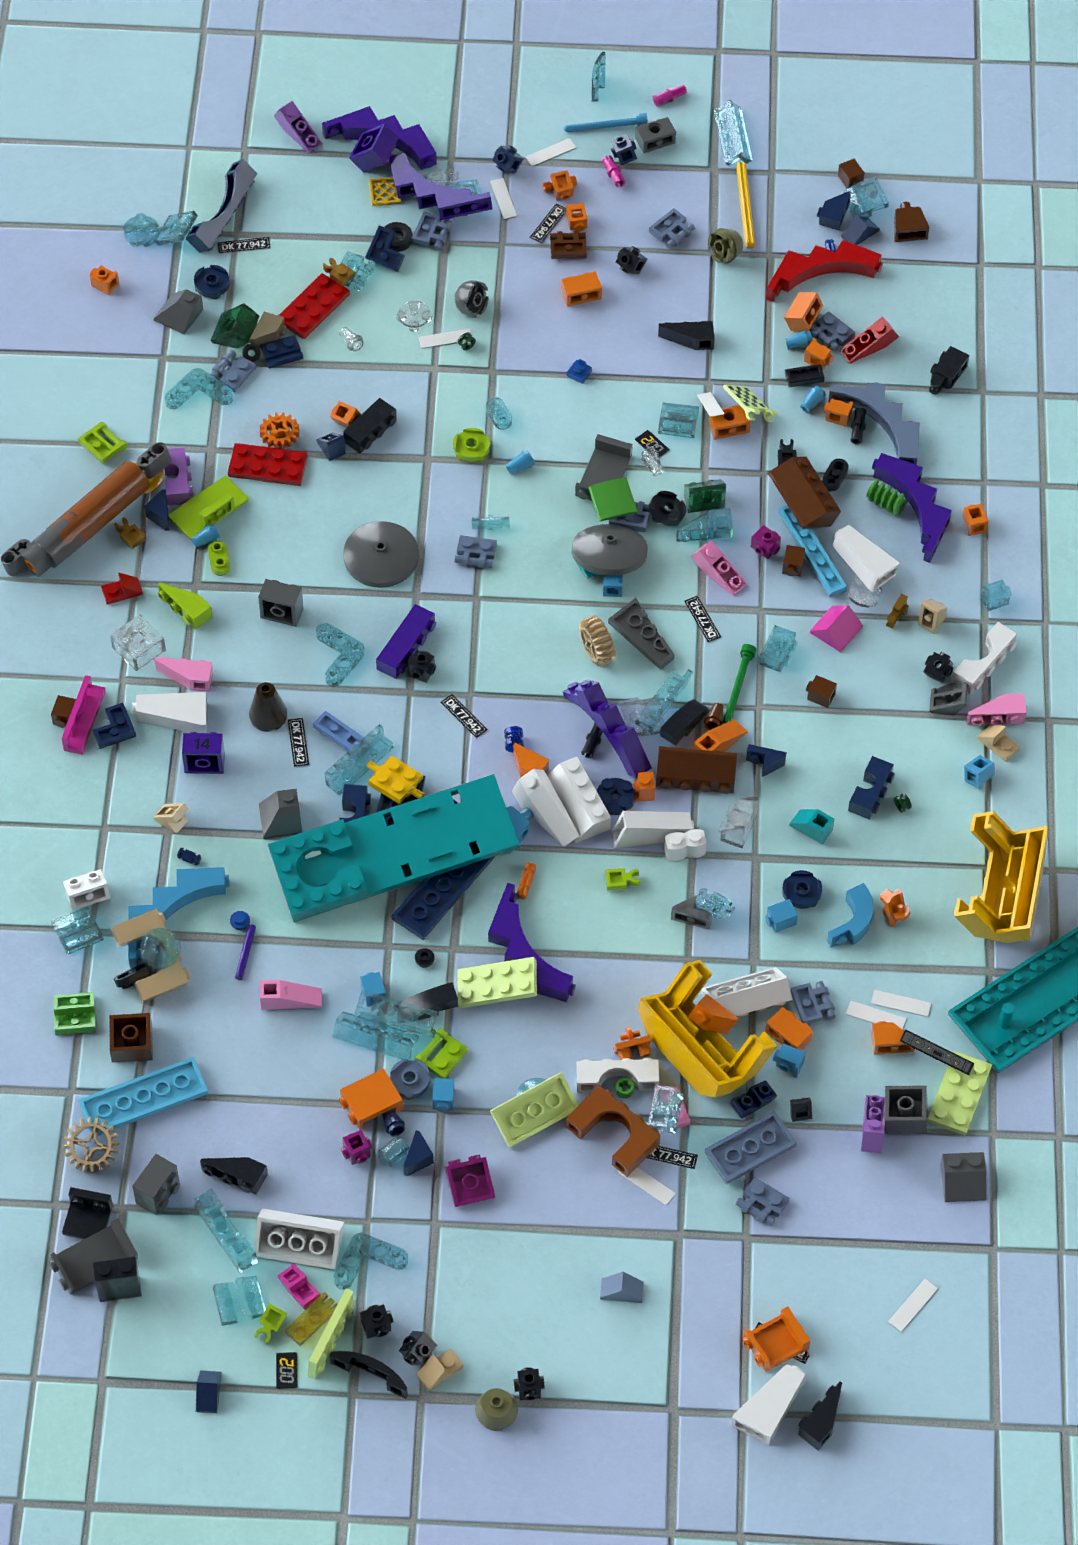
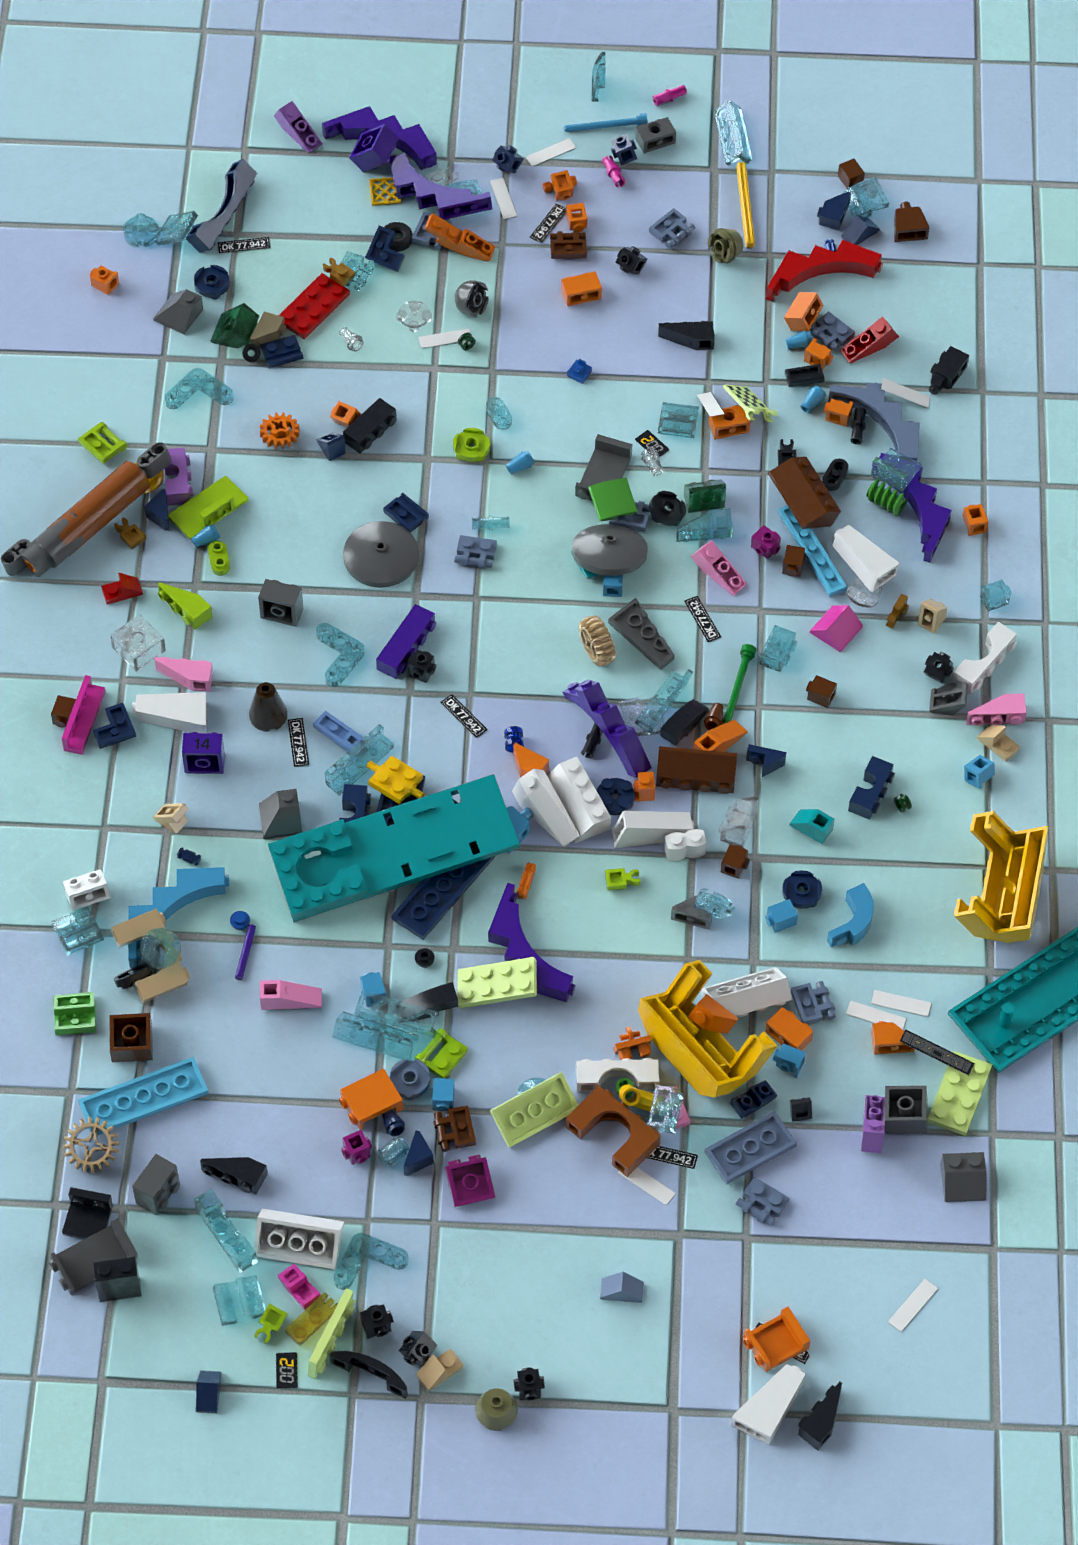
(238, 371): sand blue plate -> none
(267, 464): red plate -> none
(405, 512): none -> dark blue plate
(459, 241): none -> orange slope
(461, 1127): none -> reddish brown plate
(641, 1098): none -> yellow piece
(735, 861): none -> reddish brown brick
(894, 906): orange hips -> none
(895, 469): none -> clear light blue bracket
(905, 392): none -> white sticker

